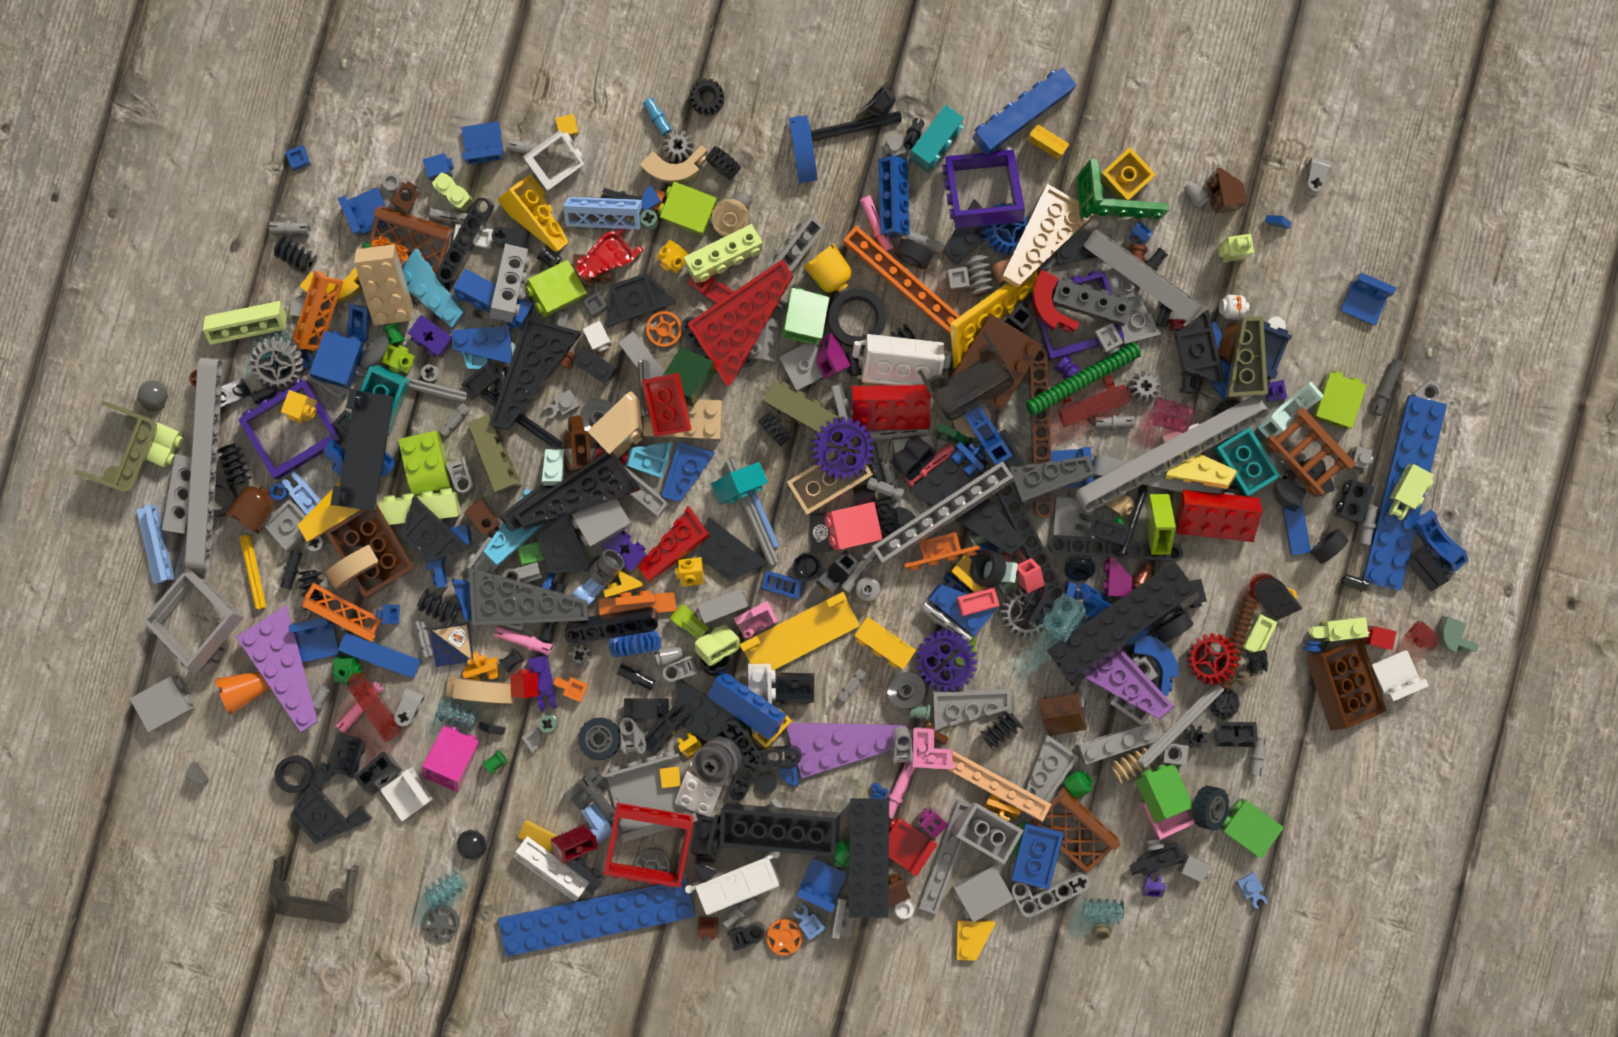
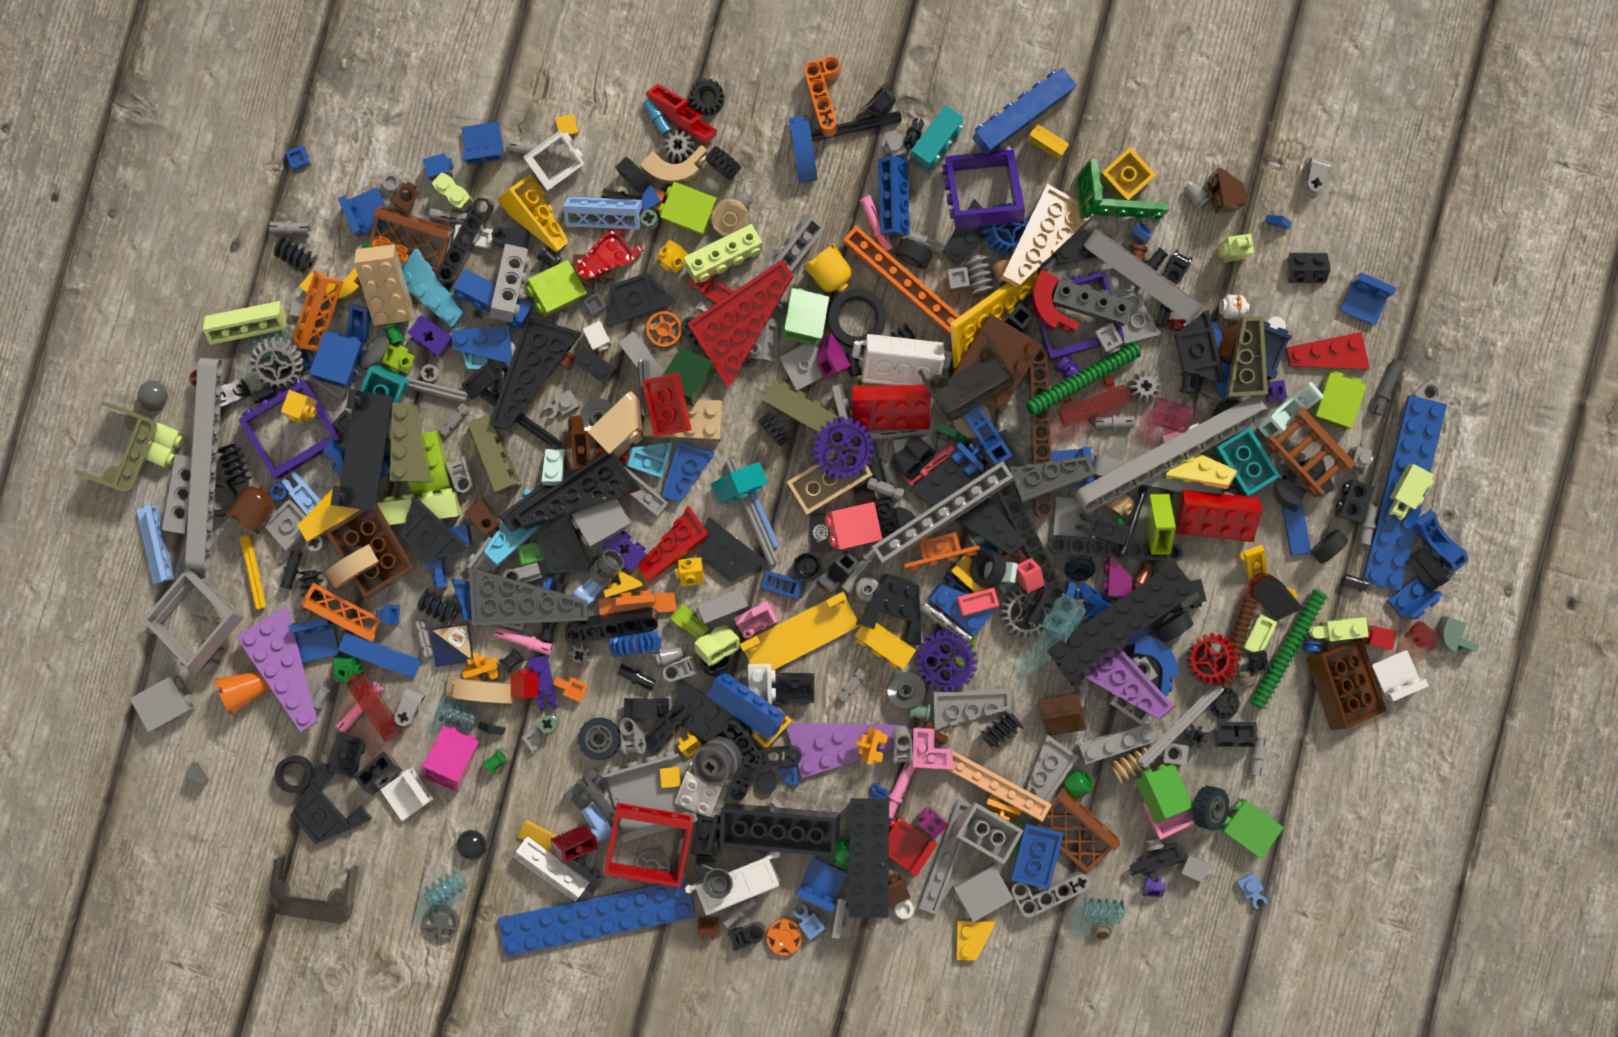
(408, 446): none -> olive wedge
(633, 174): none -> black tyre
(677, 111): none -> red slope
(717, 883): none -> dark grey hair
(822, 99): none -> orange beam
(868, 746): none -> light orange hips
(898, 599): none -> black wing
(1177, 266): none -> black piece
(1253, 561): none -> yellow slope
(1289, 648): none -> green piece
(1308, 267): none -> black bracket
(1336, 352): none -> red wing
(1413, 599): none -> blue bracket

